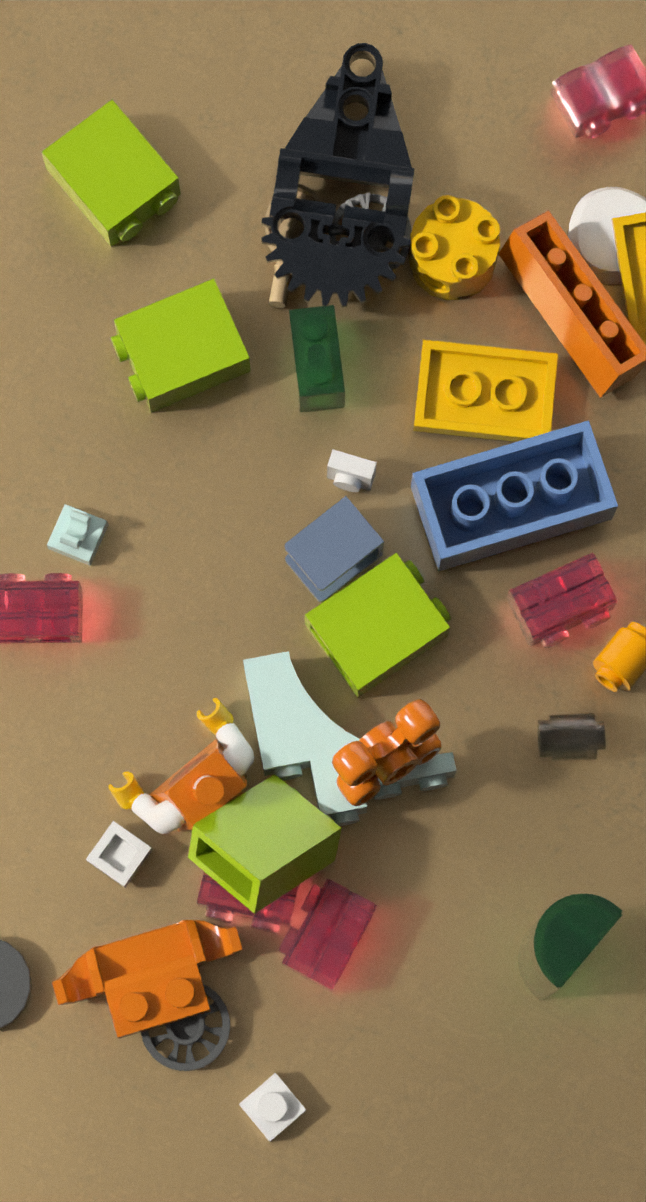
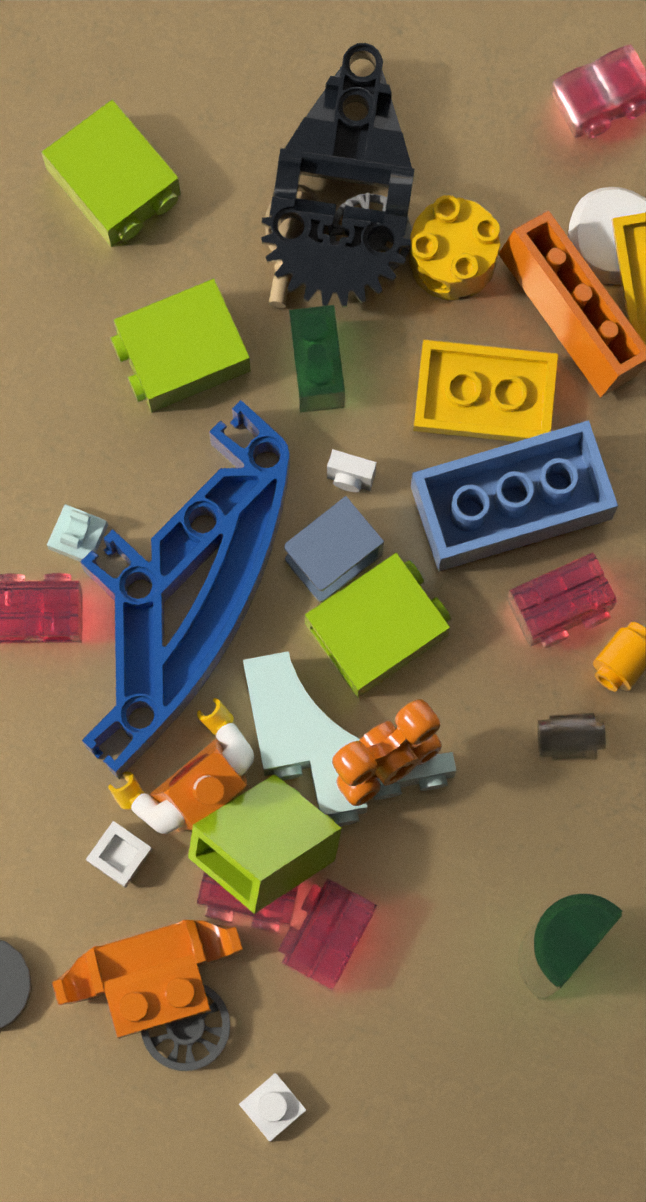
(247, 516): none -> blue piece

